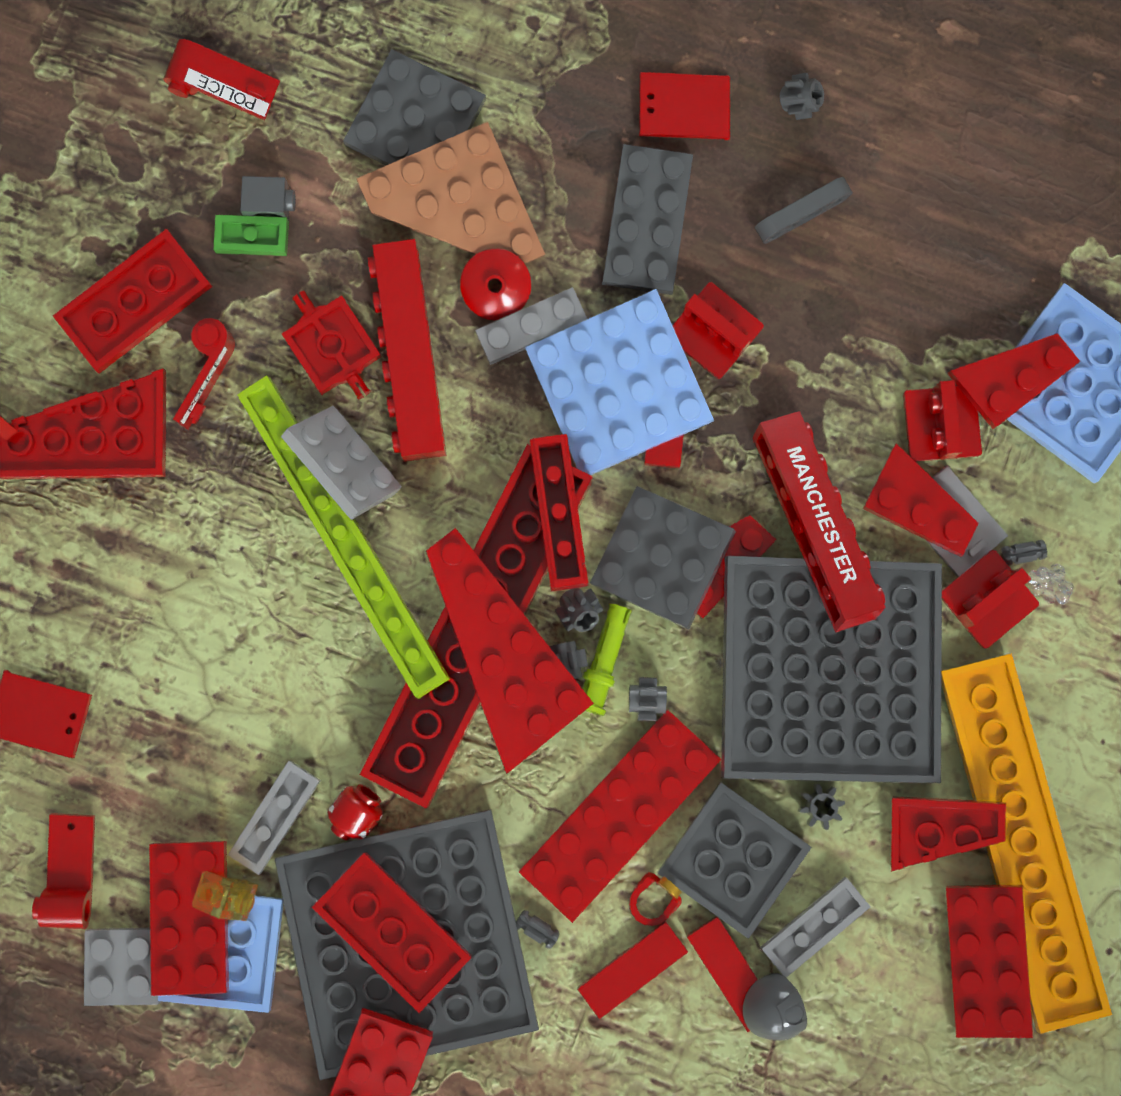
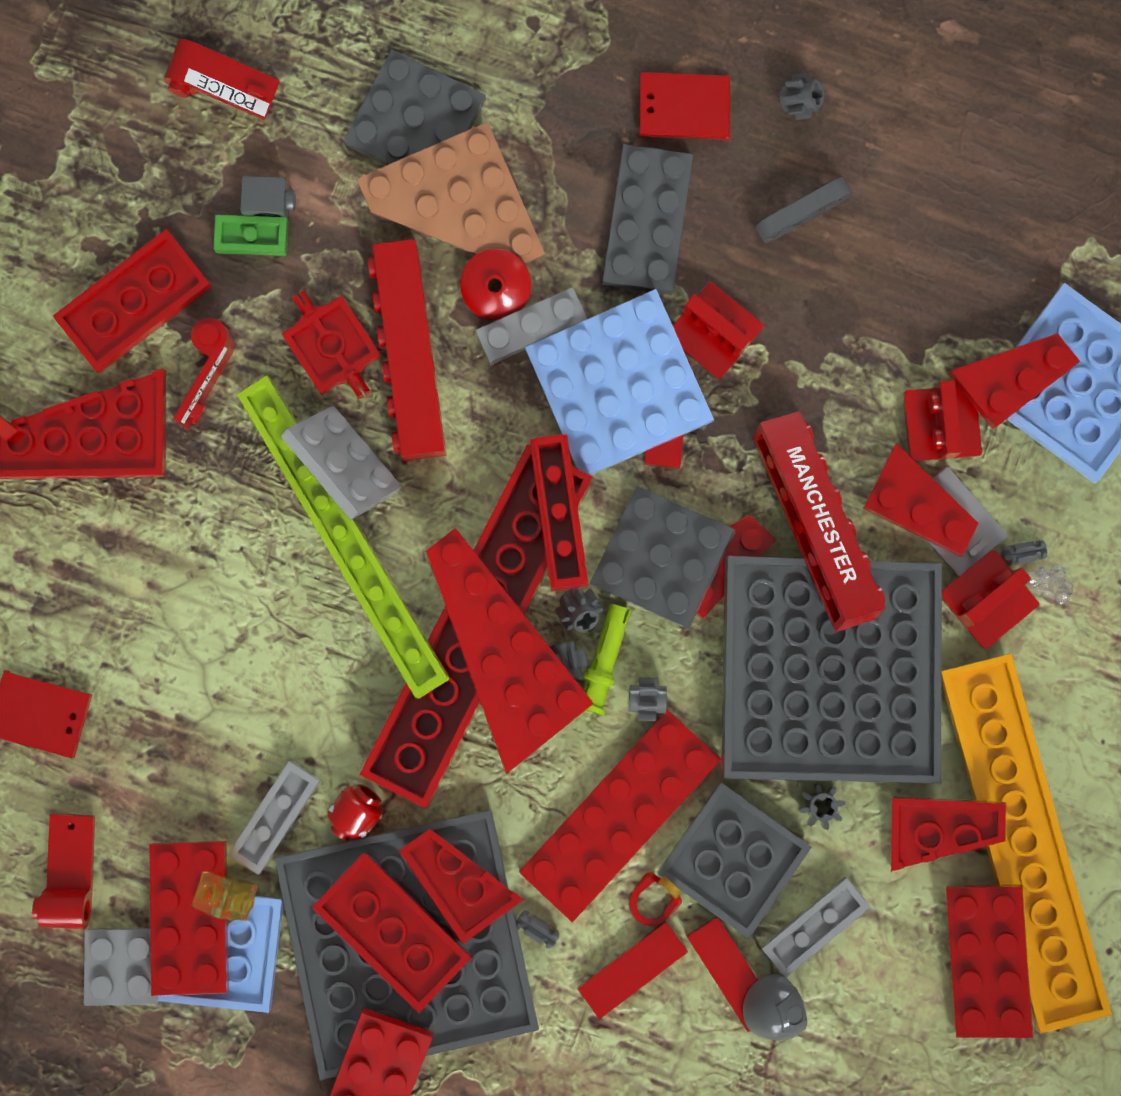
(457, 886): none -> red wing

